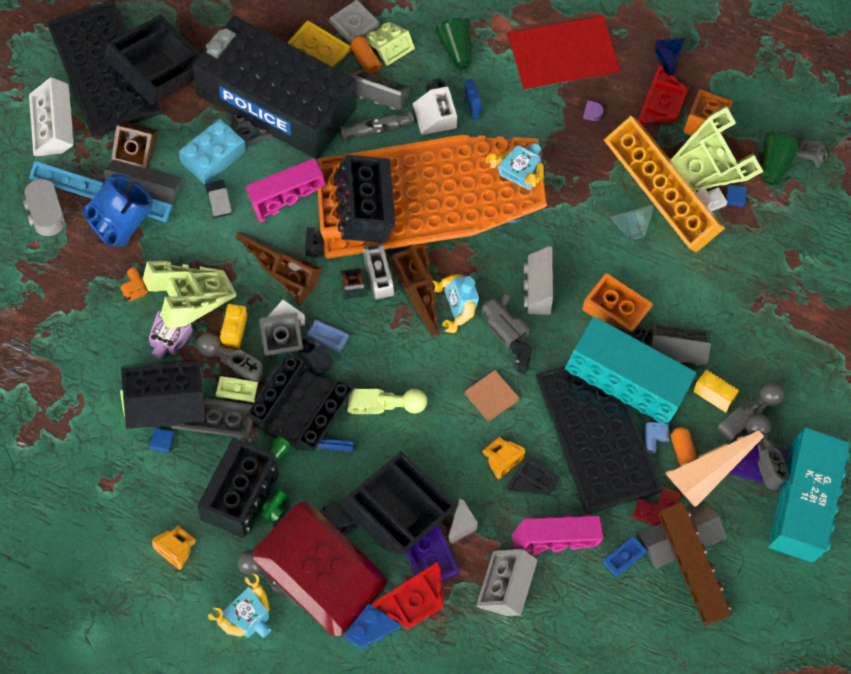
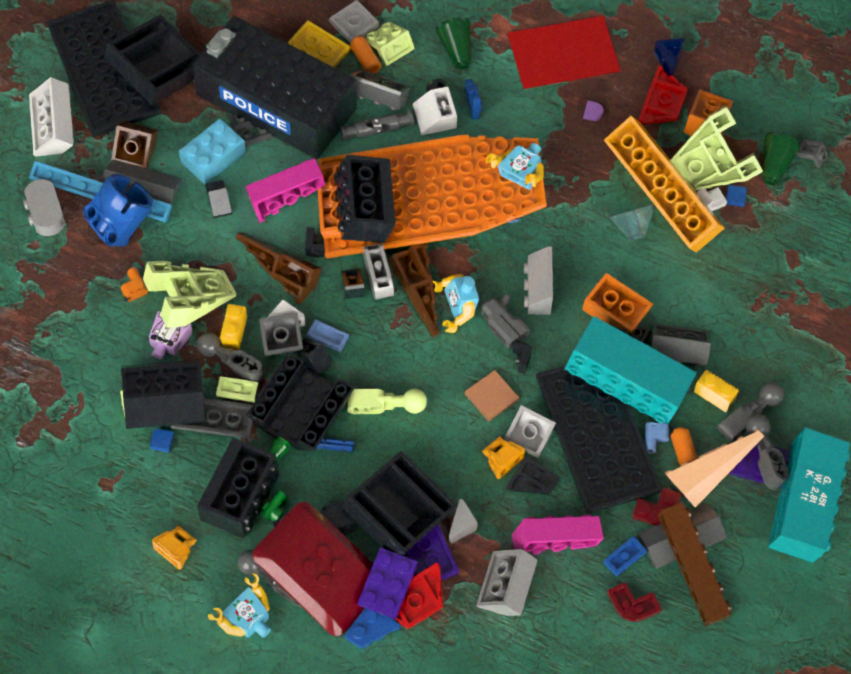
(387, 583): none -> dark purple plate
(530, 431): none -> light grey slope
(630, 608): none -> dark red plate

